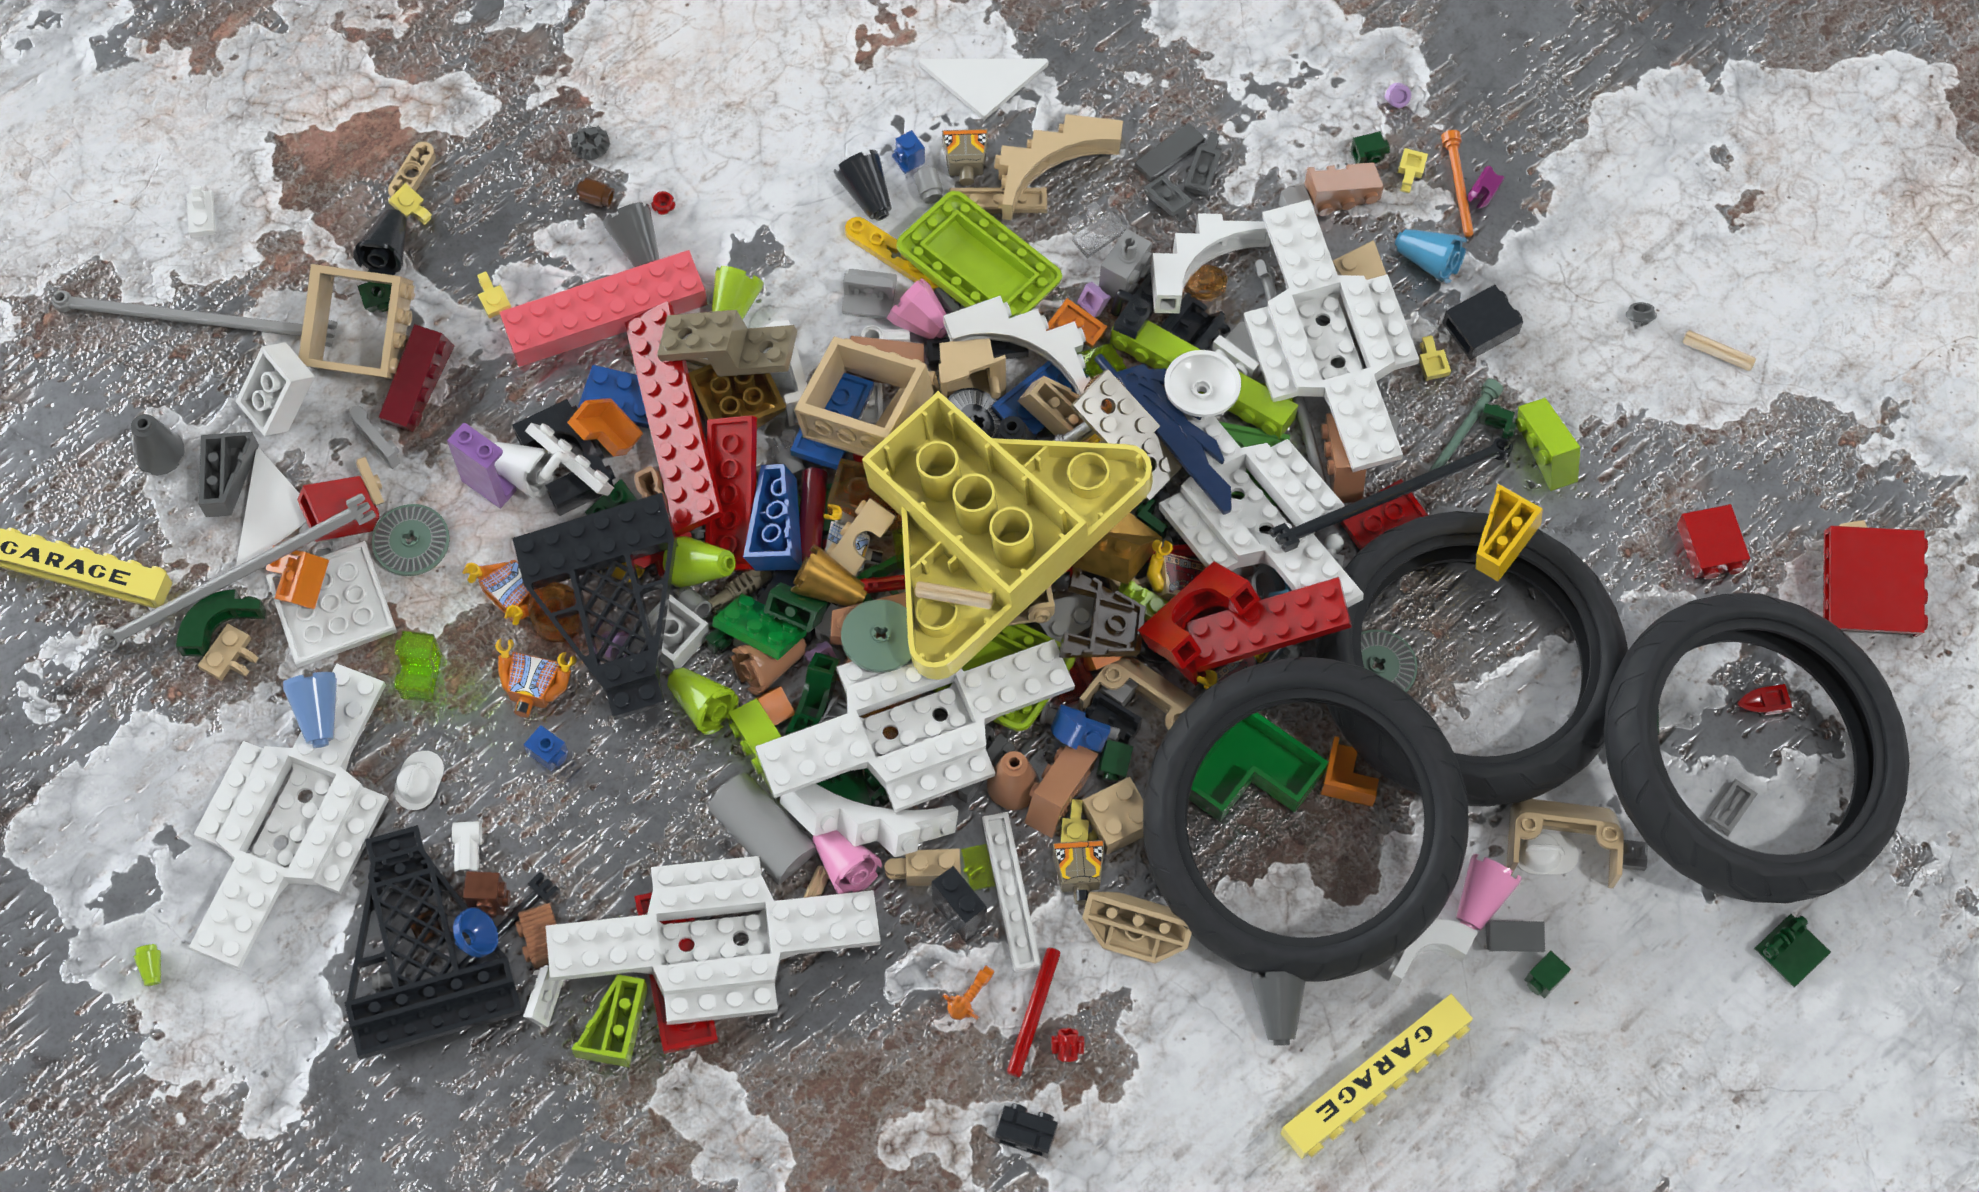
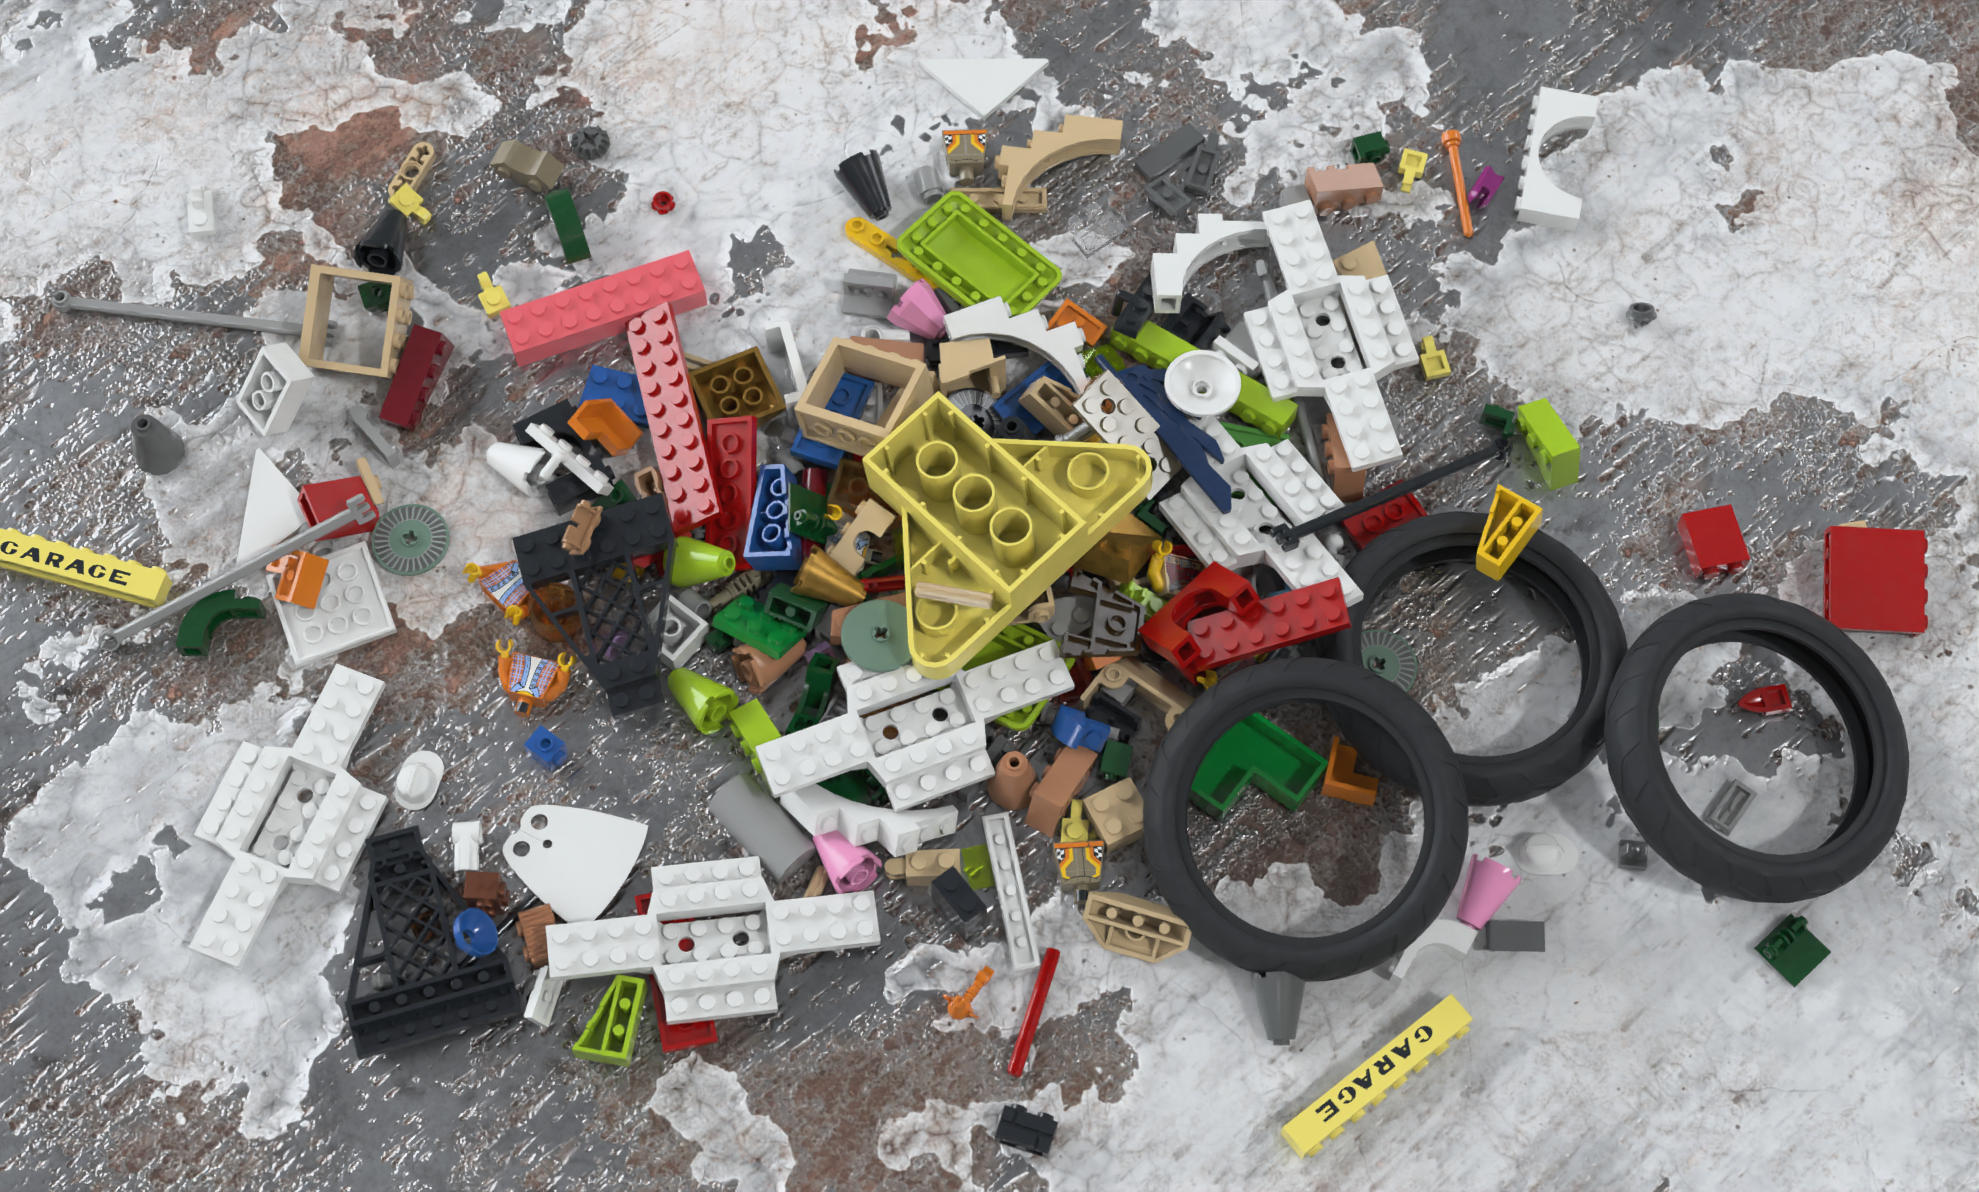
(149, 963): lime cone -> none
(223, 470): dark grey wedge -> none
(225, 652): tan hinge -> none
(313, 705): medium blue cone -> none
(420, 666): clear neon green brick -> none
(475, 463): medium lavender panel -> none
(526, 166): none -> dark tan brick
(567, 225): none -> dark green arch
(578, 539): none -> medium nougat hinge
(584, 864): none -> white piece
(595, 192): reddish brown brick -> none
(634, 233): dark grey cone -> none
(727, 343): dark tan bracket -> none
(734, 290): lime cone -> none
(776, 705): orange brick -> none
(807, 513): none -> dark green hinge
(909, 152): blue brick -> none
(1067, 1045): red gear -> none
(1093, 299): lavender tile -> none
(1126, 264): light grey brick -> none
(1207, 278): clear orange piece -> none
(1398, 95): lavender tile -> none
(1432, 251): dark azure cone -> none
(1483, 322): black brick -> none
(1490, 390): sand green piece -> none
(1533, 815): tan windscreen -> none
(1540, 199): none -> white arch
(1547, 975): dark green brick -> none
(1719, 350): tan axle -> none

